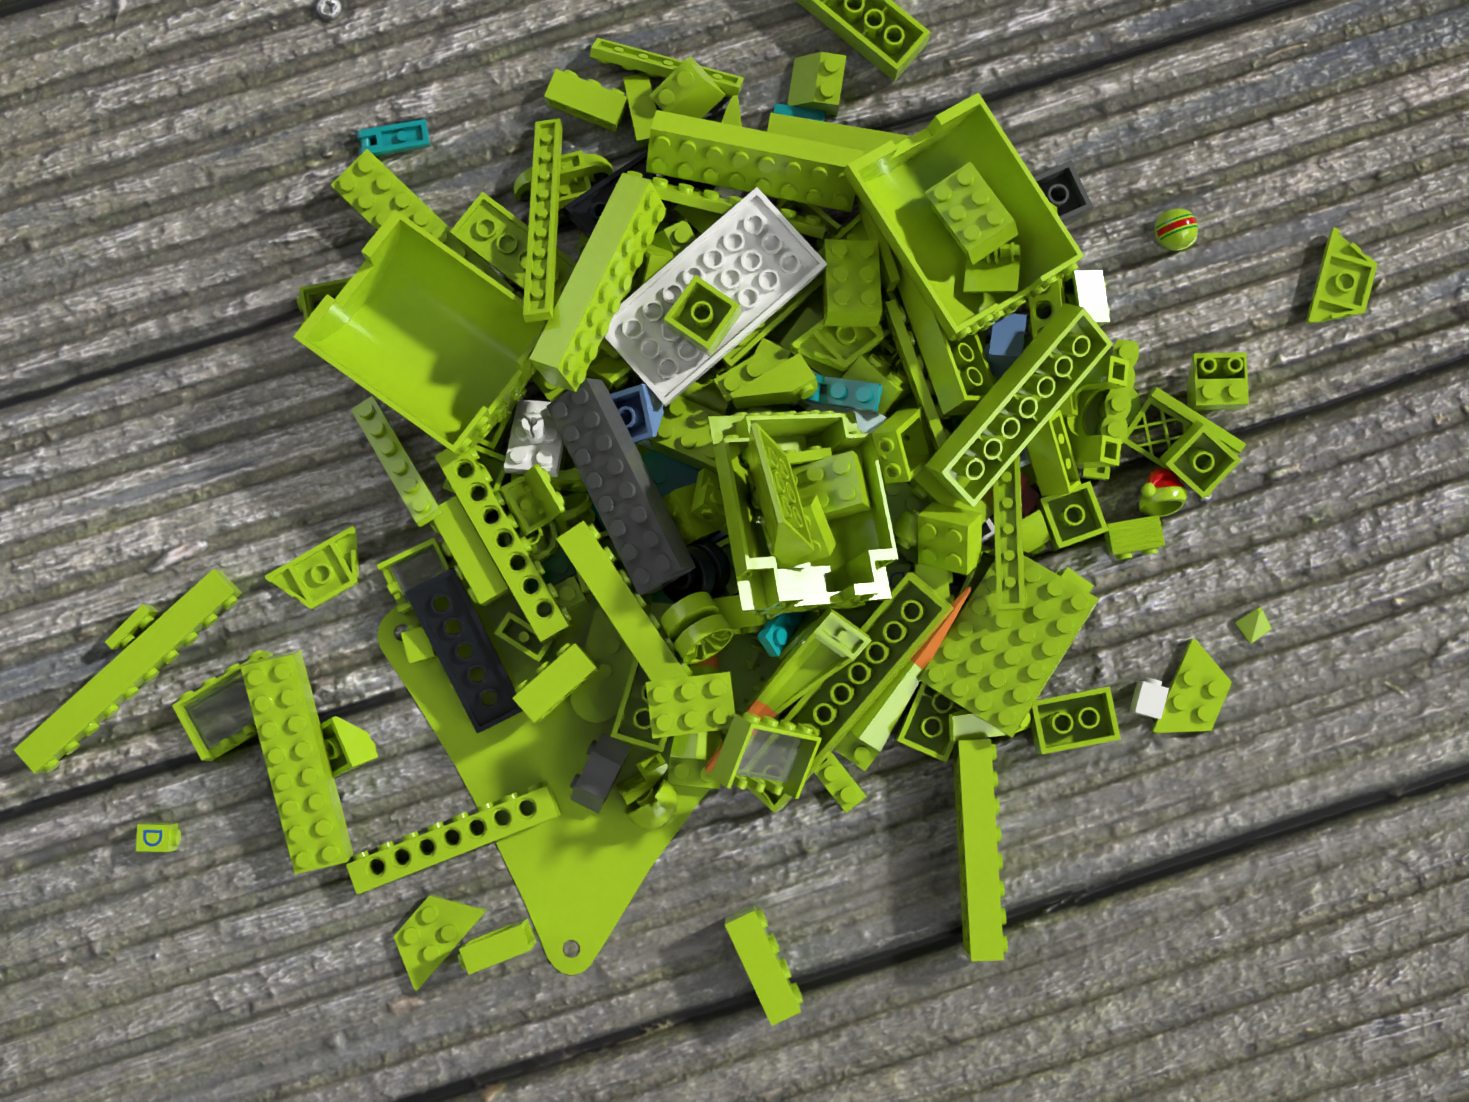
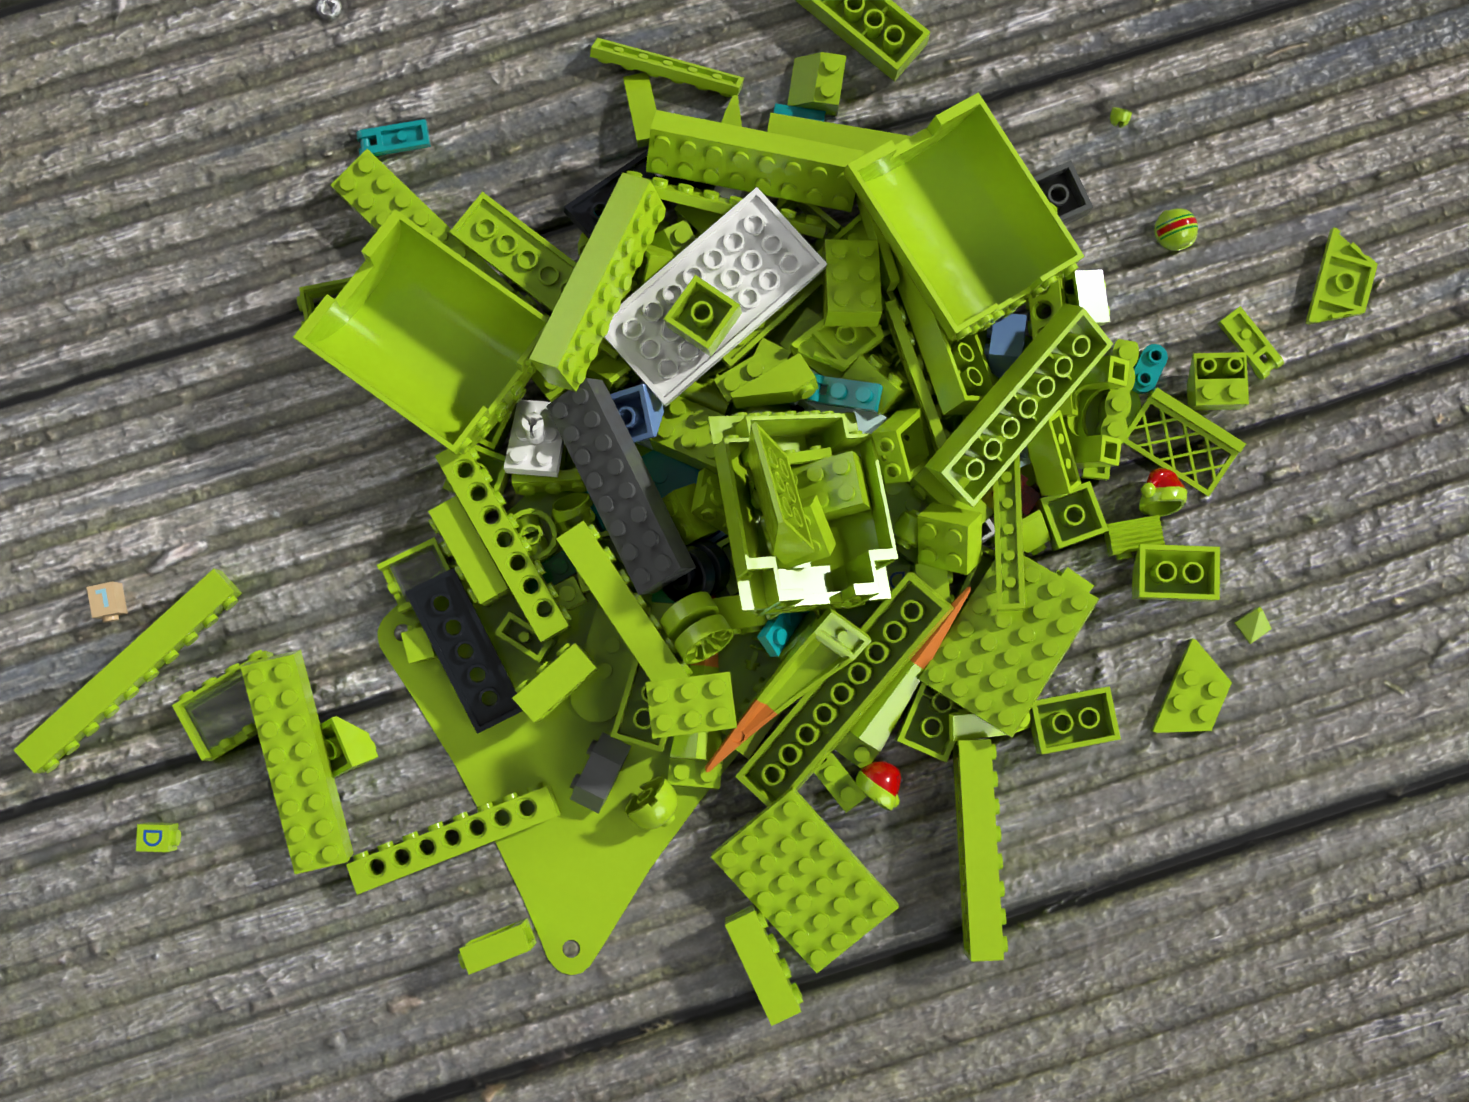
(107, 601): none -> tan brick
(138, 621): lime plate -> none
(321, 571): lime wing -> none
(396, 461): lime plate -> none
(433, 935): lime wing -> none
(533, 499): lime bracket -> none
(543, 221): lime plate -> none
(575, 176): lime plate -> none
(586, 100): lime brick -> none
(649, 773): lime slope -> none
(688, 91): lime slope -> none
(766, 755): lime window -> none
(804, 880): none -> lime plate
(880, 783): none -> piece
(971, 213): lime brick -> none
(995, 272): lime hinge -> none
(1120, 116): none -> lime hinge
(1149, 698): white brick -> none
(1150, 368): none -> teal plate
(1176, 573): none -> lime slope
(1200, 459): lime brick -> none
(1250, 339): none -> lime plate

